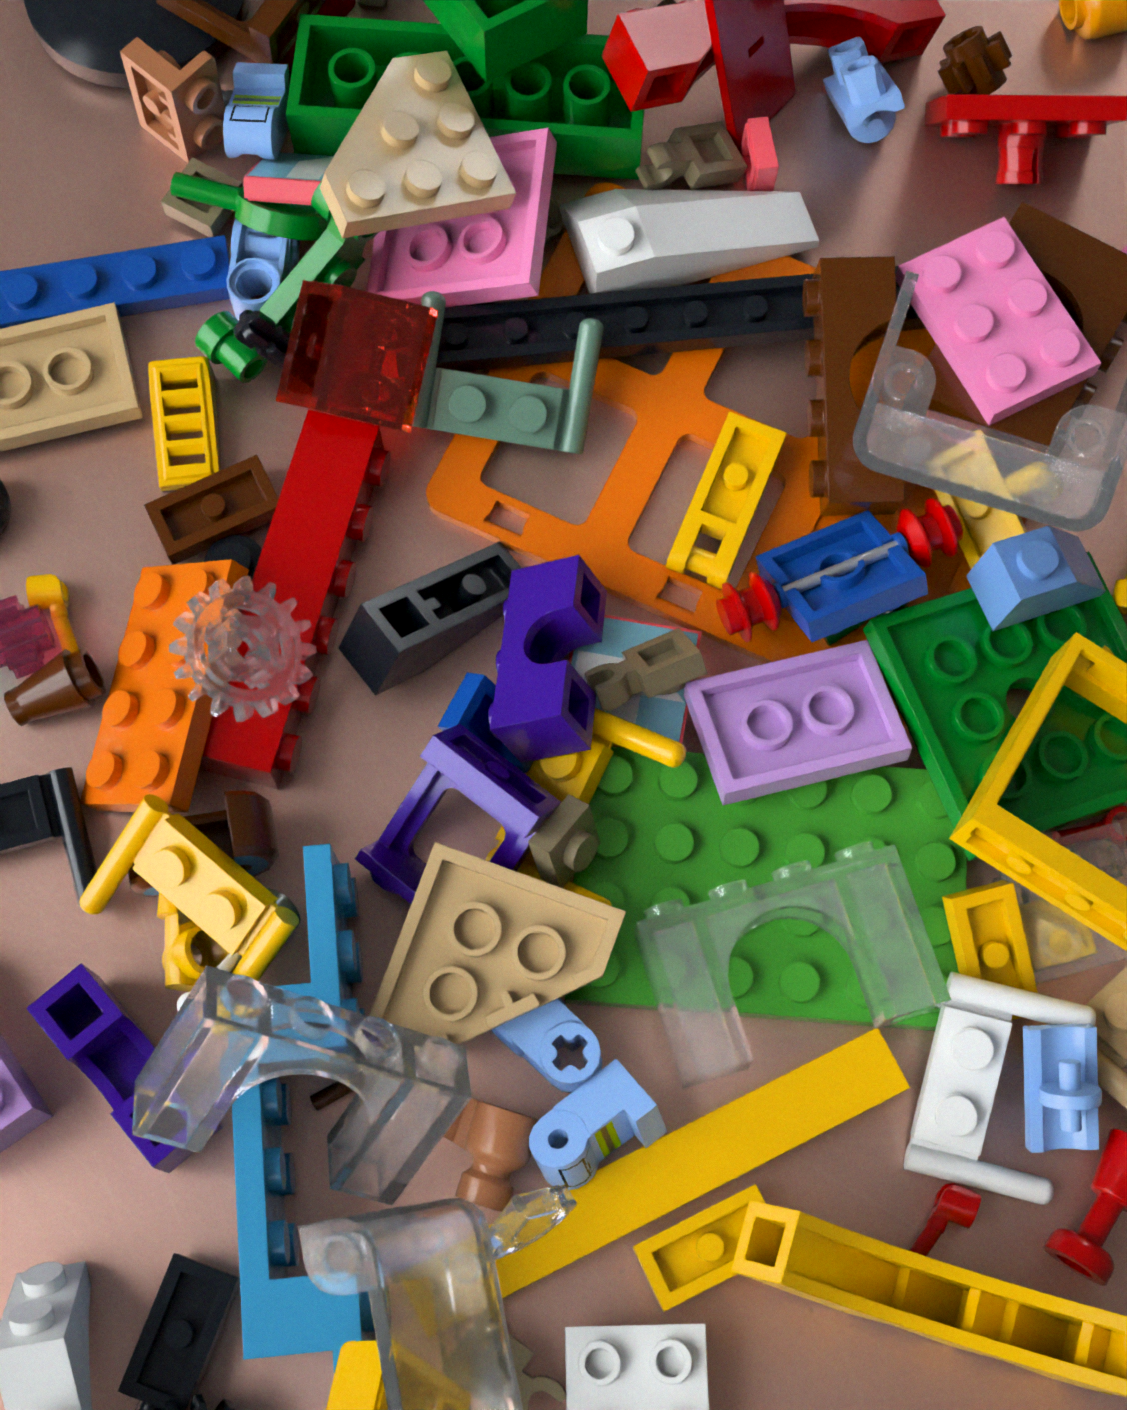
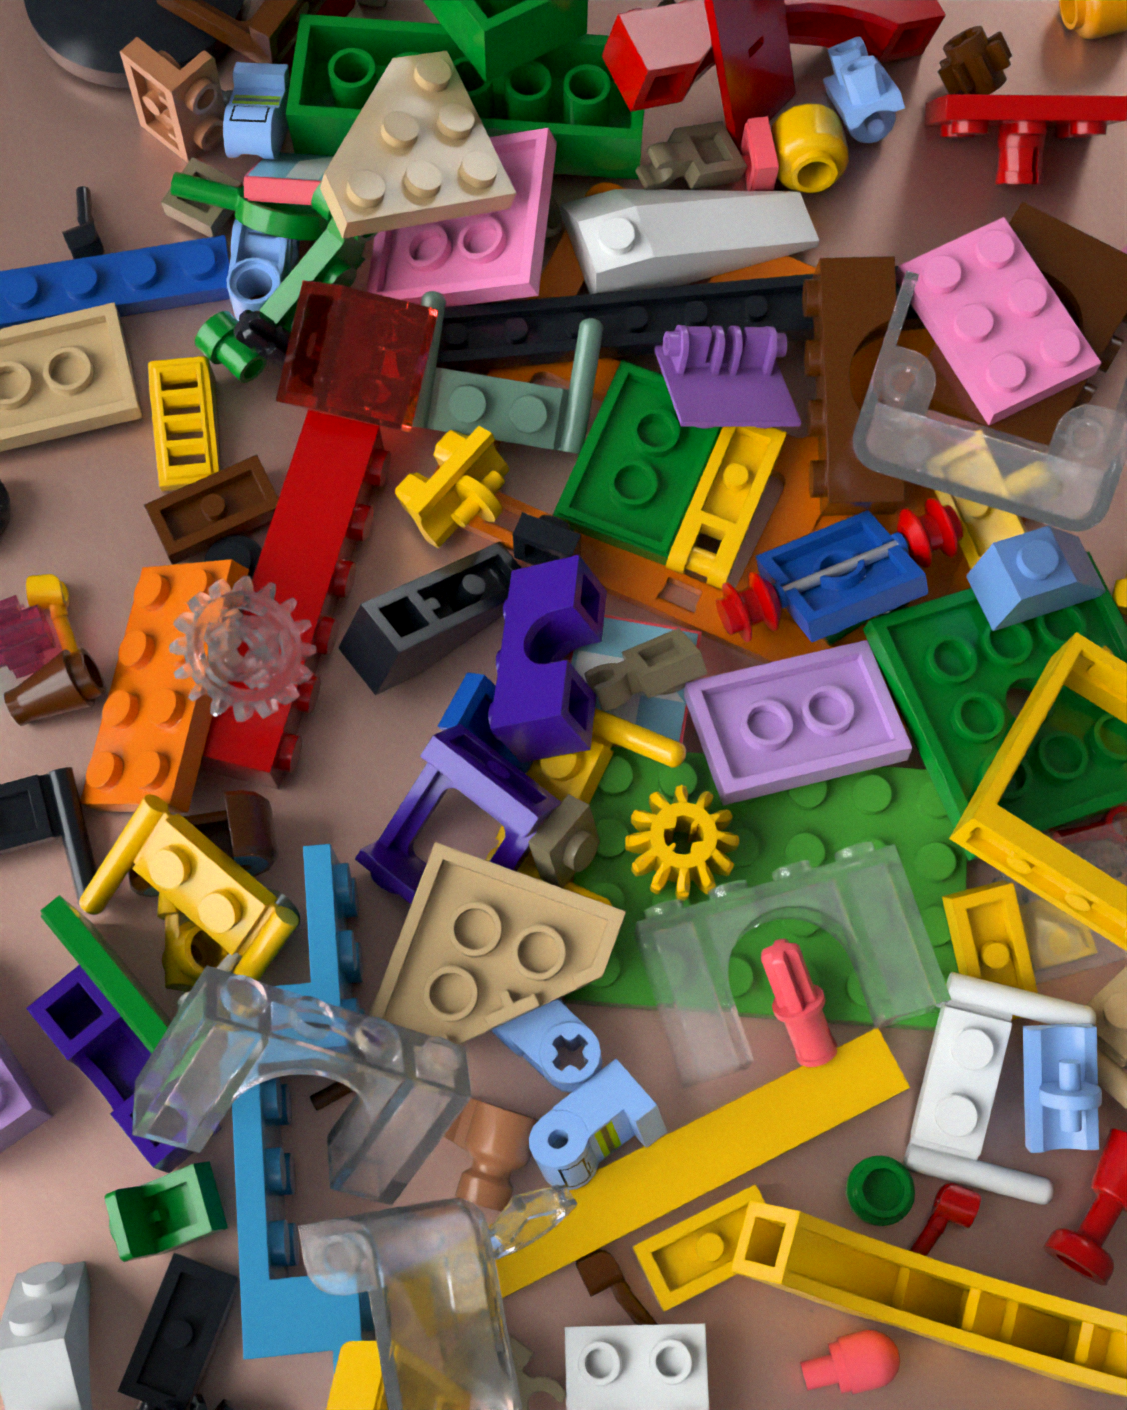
(84, 239): none -> black hand
(107, 971): none -> green tile
(165, 1212): none -> green bracket
(460, 488): none -> yellow hips
(544, 539): none -> black plate
(601, 1272): none -> reddish brown hand
(636, 468): none -> green tile
(658, 831): none -> yellow gear
(728, 378): none -> medium lavender hinge
(798, 1003): none -> coral axle
(810, 148): none -> yellow head
(855, 1362): none -> coral cylinder
(880, 1190): none -> green plate

